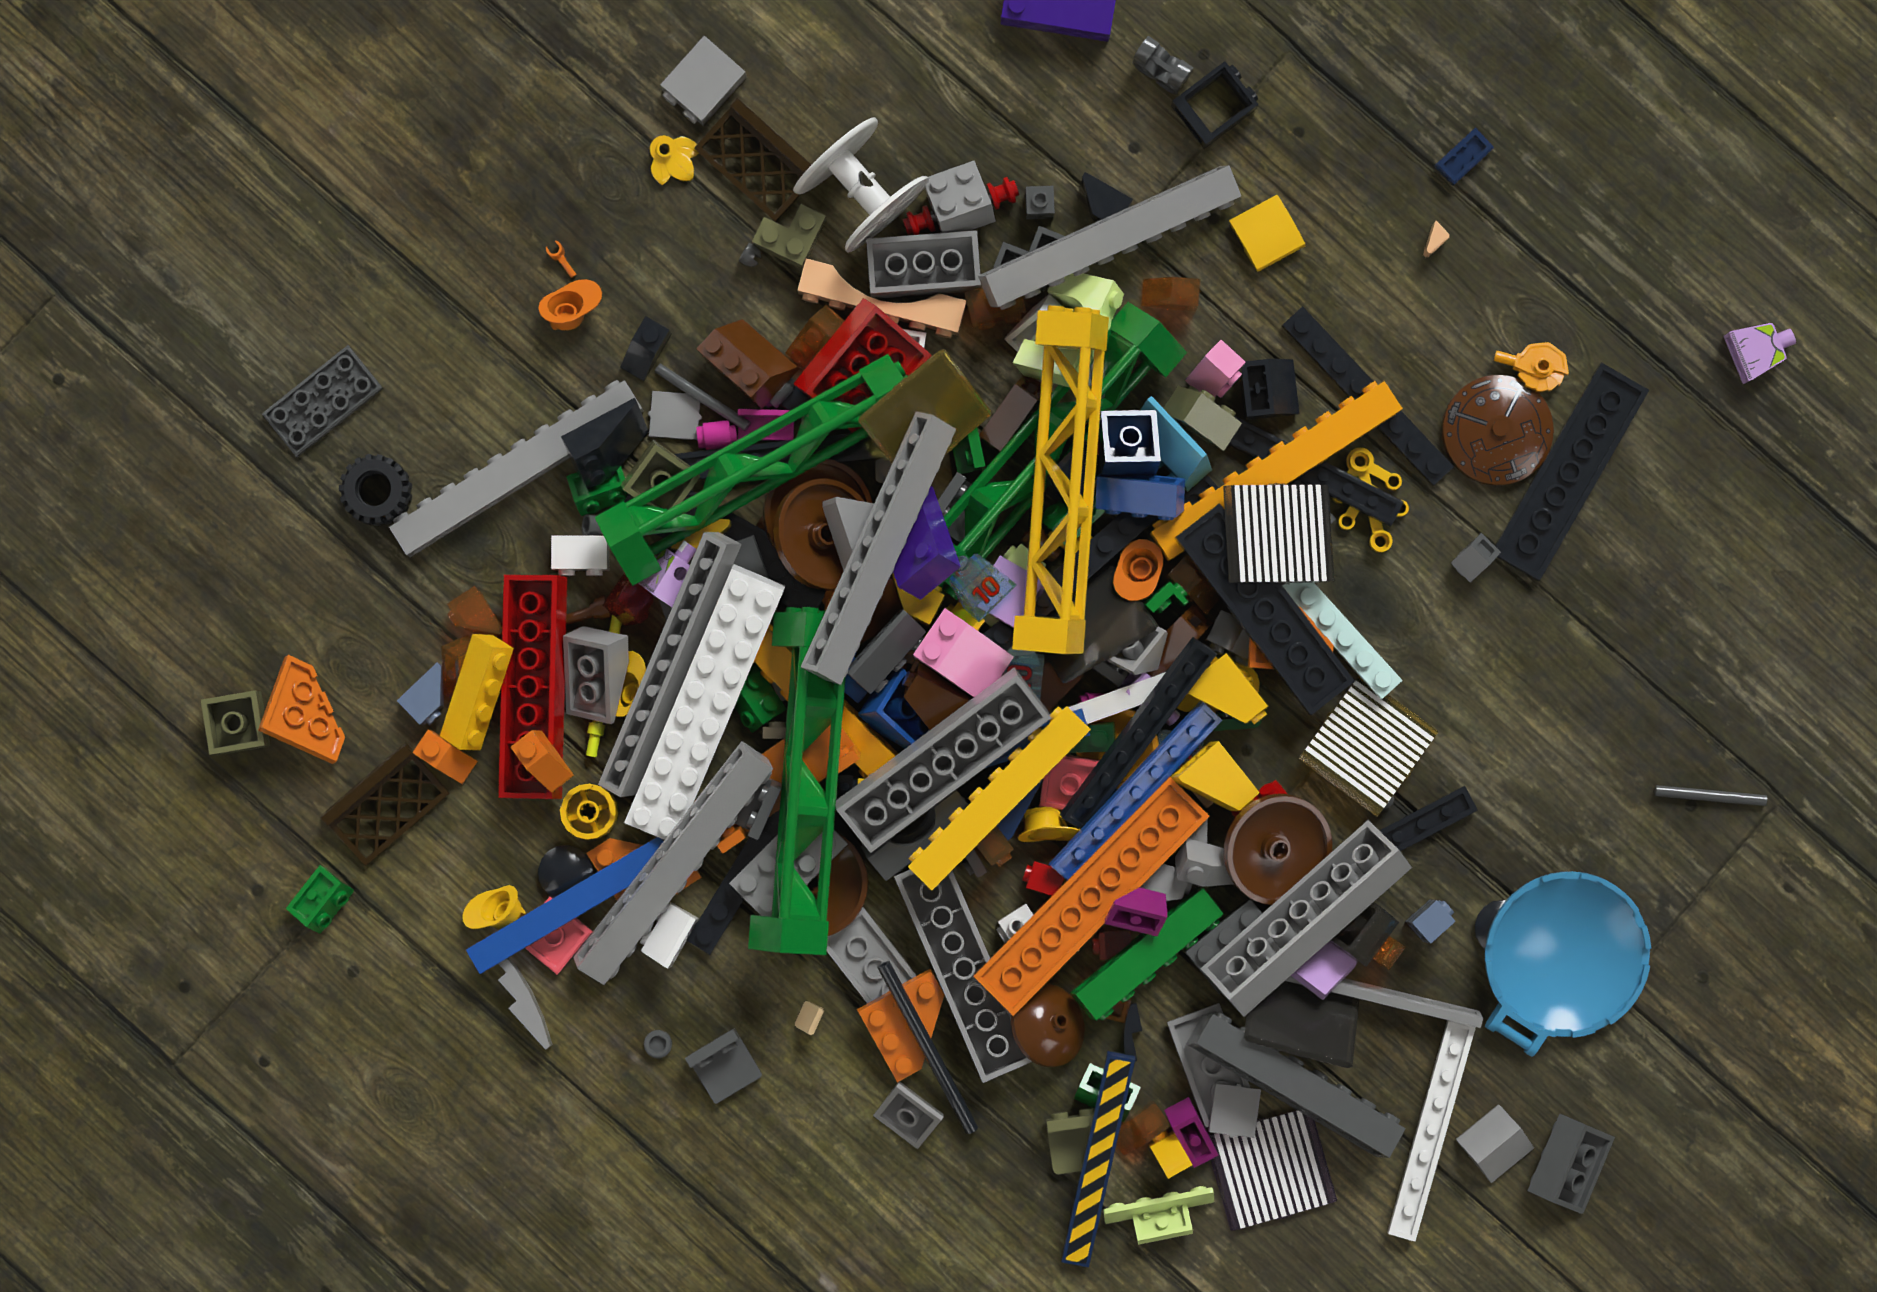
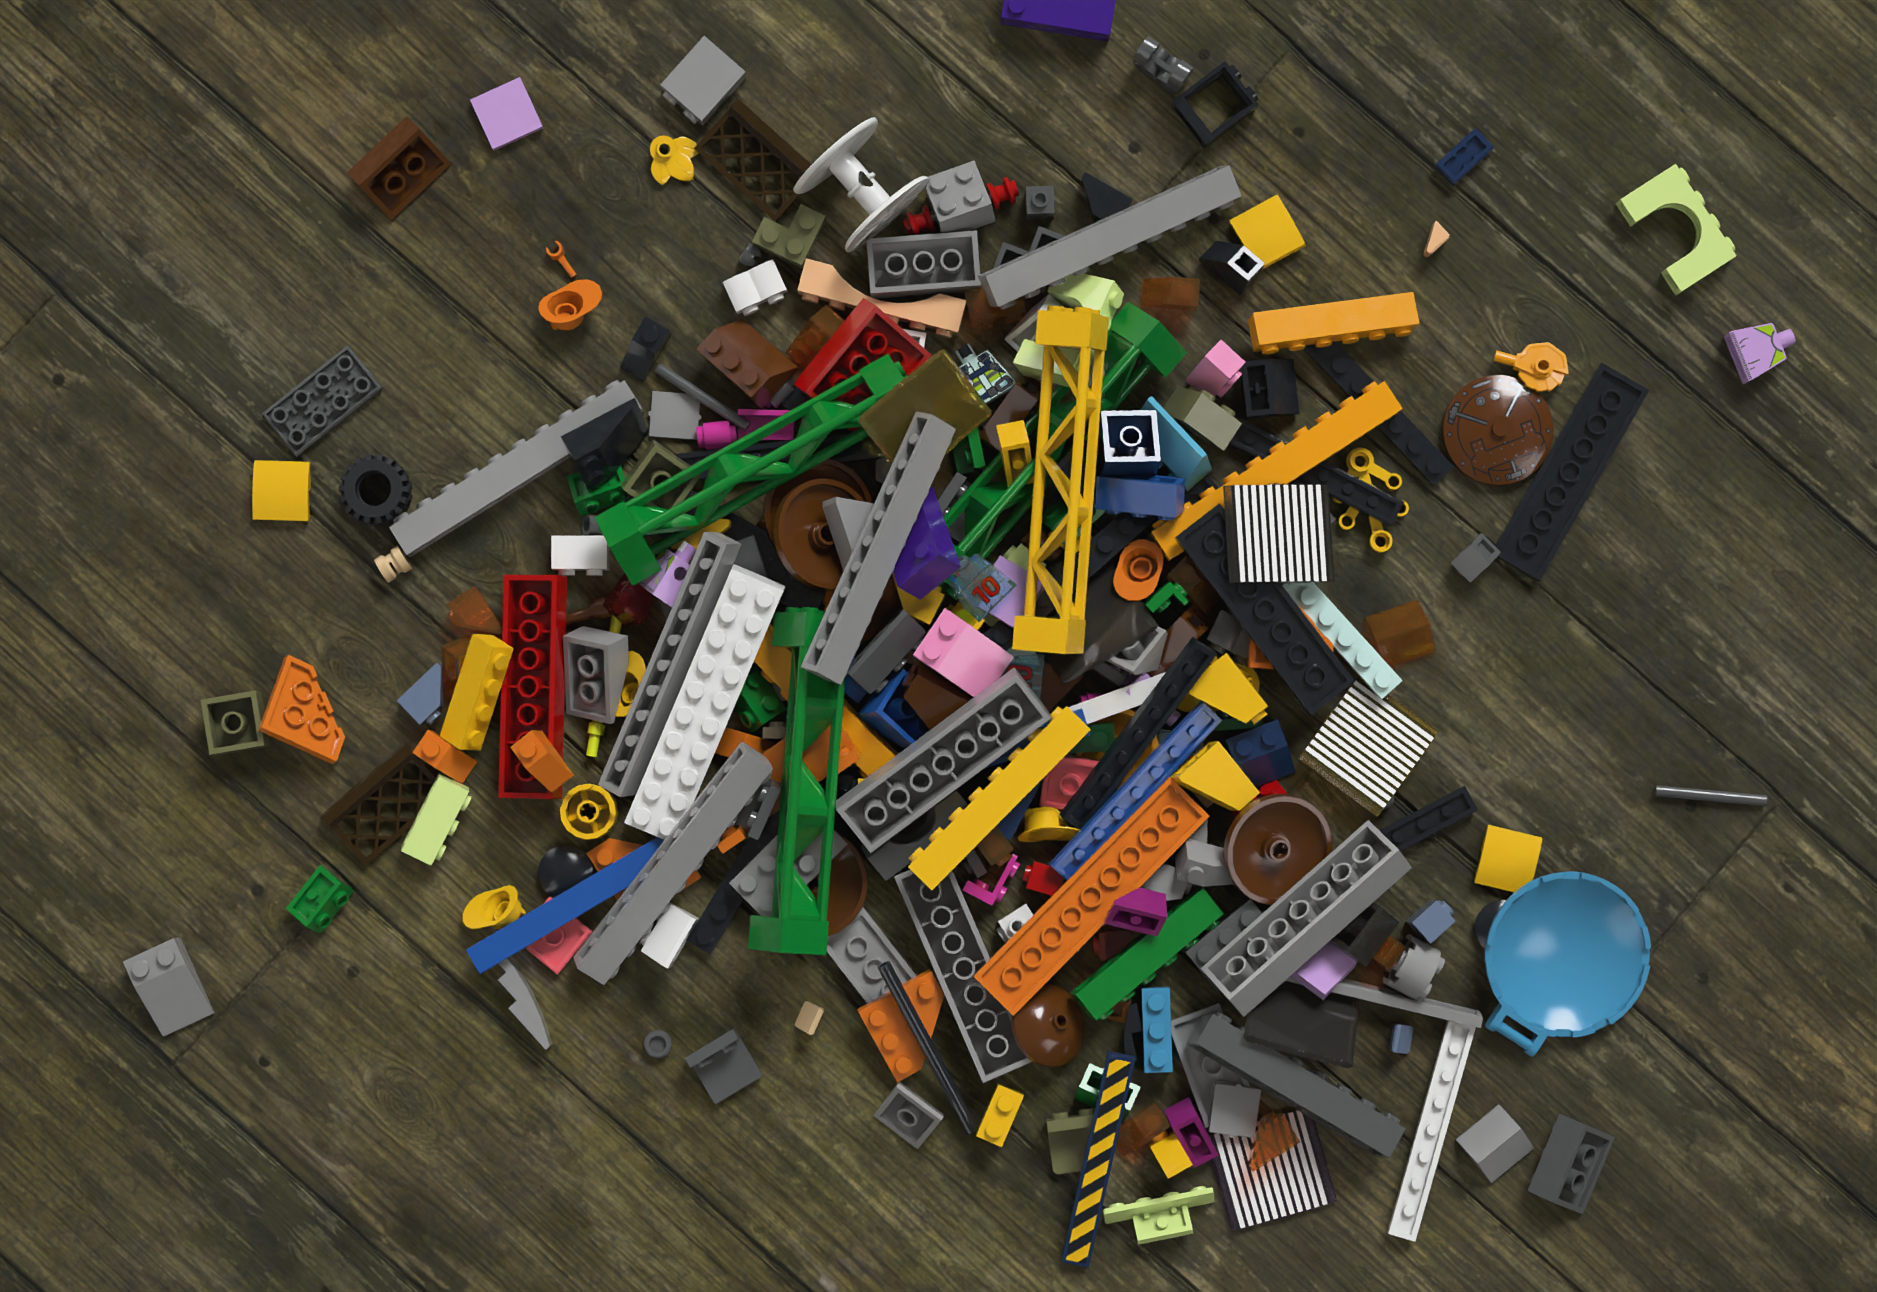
(169, 986): none -> light grey slope
(281, 490): none -> yellow slope
(399, 168): none -> reddish brown slope
(399, 561): none -> tan wheel
(436, 819): none -> yellowish green brick
(506, 114): none -> lavender tile
(732, 738): none -> orange slope
(755, 287): none -> white brick
(979, 888): none -> dark pink bracket
(984, 373): none -> torso
(999, 1114): none -> yellow brick
(1014, 449): none -> yellow slope
(1156, 1029): none -> dark azure arch
(1232, 264): none -> black slope
(1261, 753): none -> dark blue slope
(1271, 1139): none -> clear orange slope
(1333, 322): none -> light orange brick
(1400, 1038): none -> sand blue slope
(1401, 633): none -> clear orange slope
(1415, 968): none -> light grey brick
(1507, 859): none -> yellow slope
(1672, 190): none -> yellowish green arch

